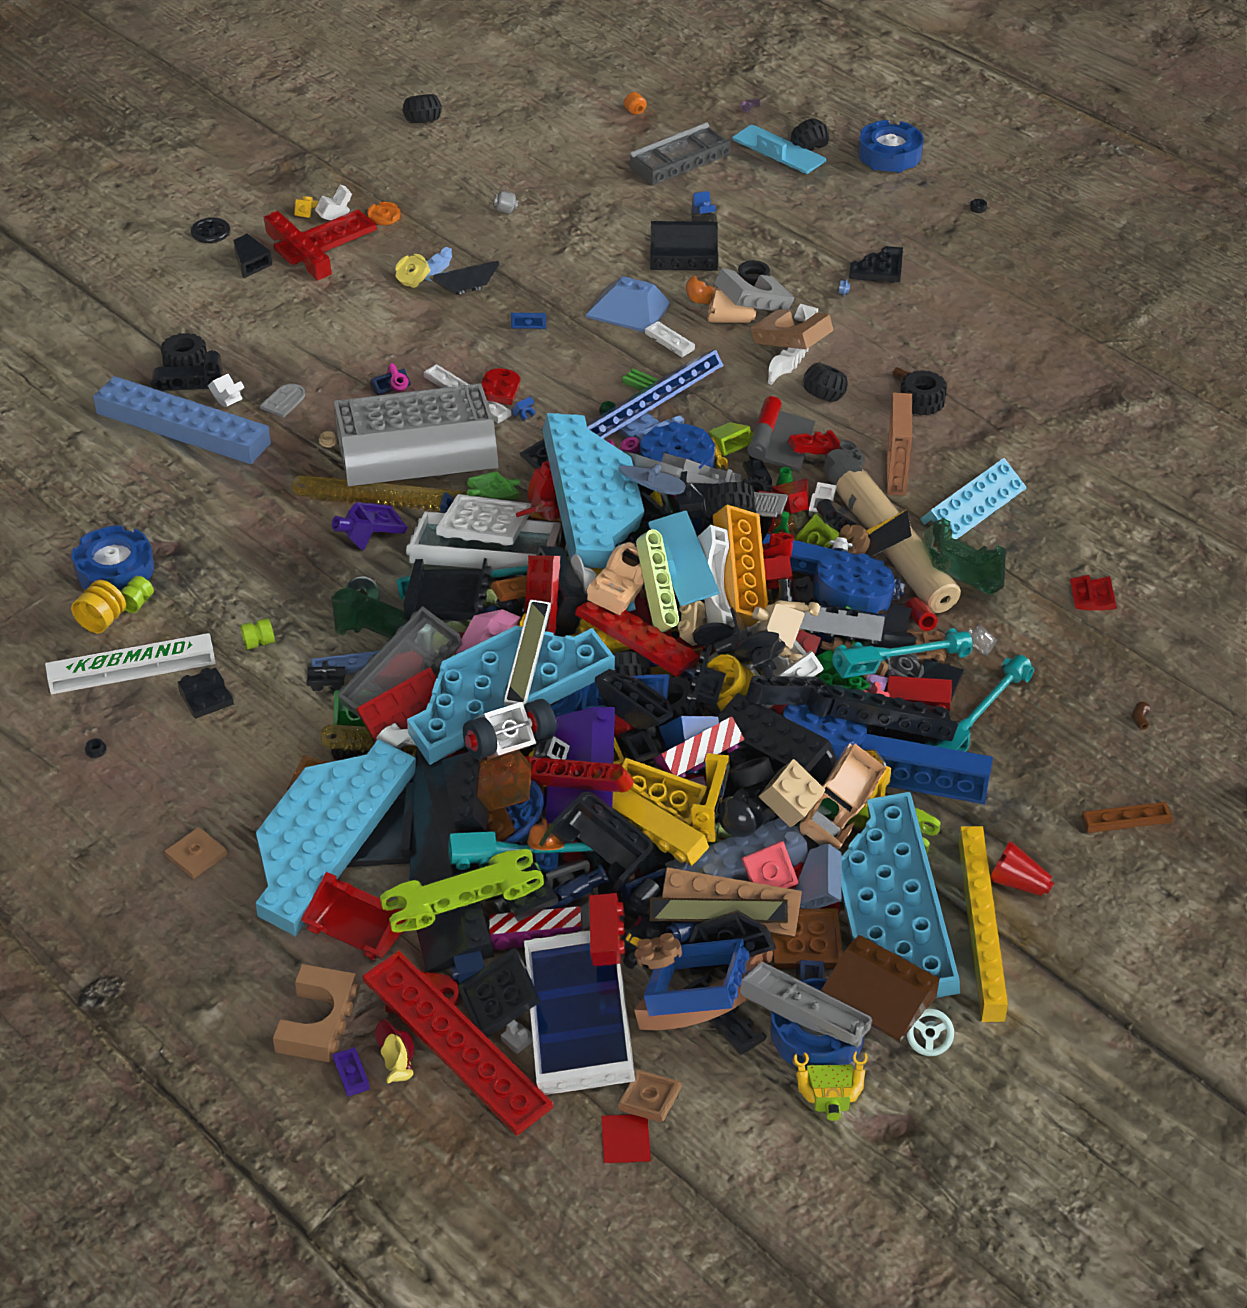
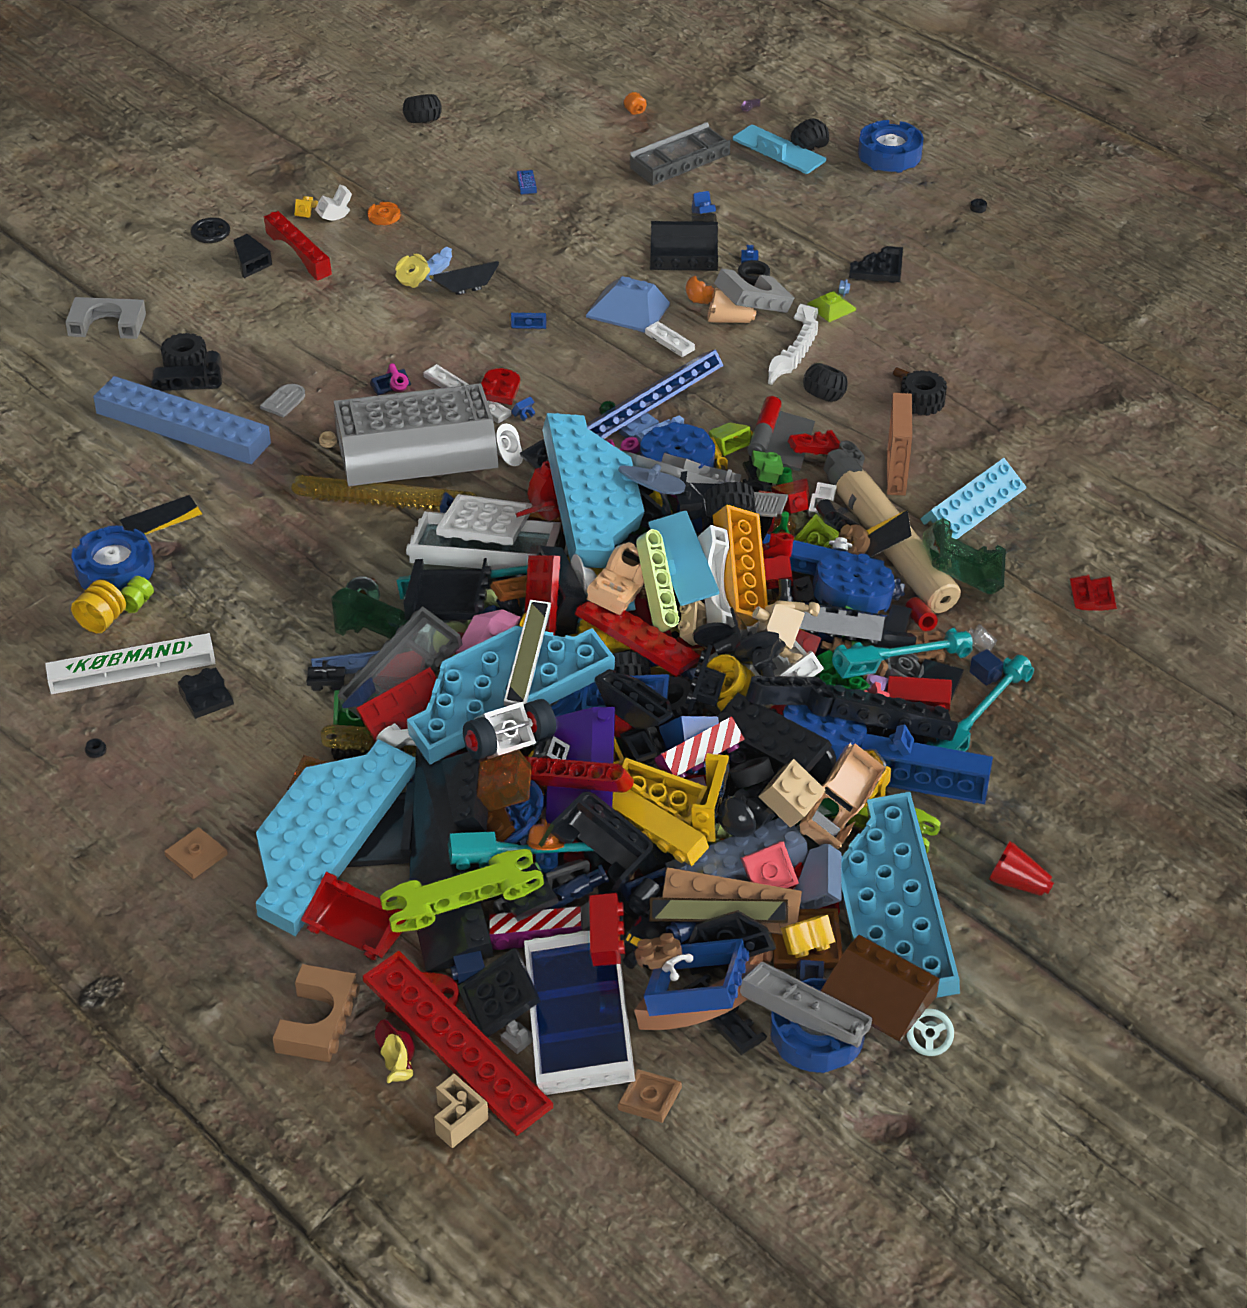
(86, 310): none -> light grey arch
(162, 516): none -> black sticker
(225, 390): white brick -> none
(257, 633): lime wheel -> none
(331, 234): red plate -> none
(351, 1072): dark purple plate -> none
(360, 694): none -> dark blue slope
(366, 518): dark purple plate -> none
(461, 1111): none -> tan brick
(493, 486): bright green plate -> none
(505, 202): light grey head -> none
(508, 444): none -> white piece
(526, 182): none -> blue tile
(625, 1139): red sticker -> none
(638, 379): bright green tile -> none
(669, 965): none -> white piece
(749, 254): none -> blue tile
(768, 465): none -> bright green brick
(780, 331): medium nougat arch -> none
(807, 935): none -> yellow brick
(830, 1086): torso -> none
(832, 306): none -> lime slope
(901, 740): none -> blue tile
(982, 925): yellow brick -> none
(986, 667): none -> dark blue brick
(1126, 817): dark orange tile -> none
(1138, 715): reddish brown arm -> none

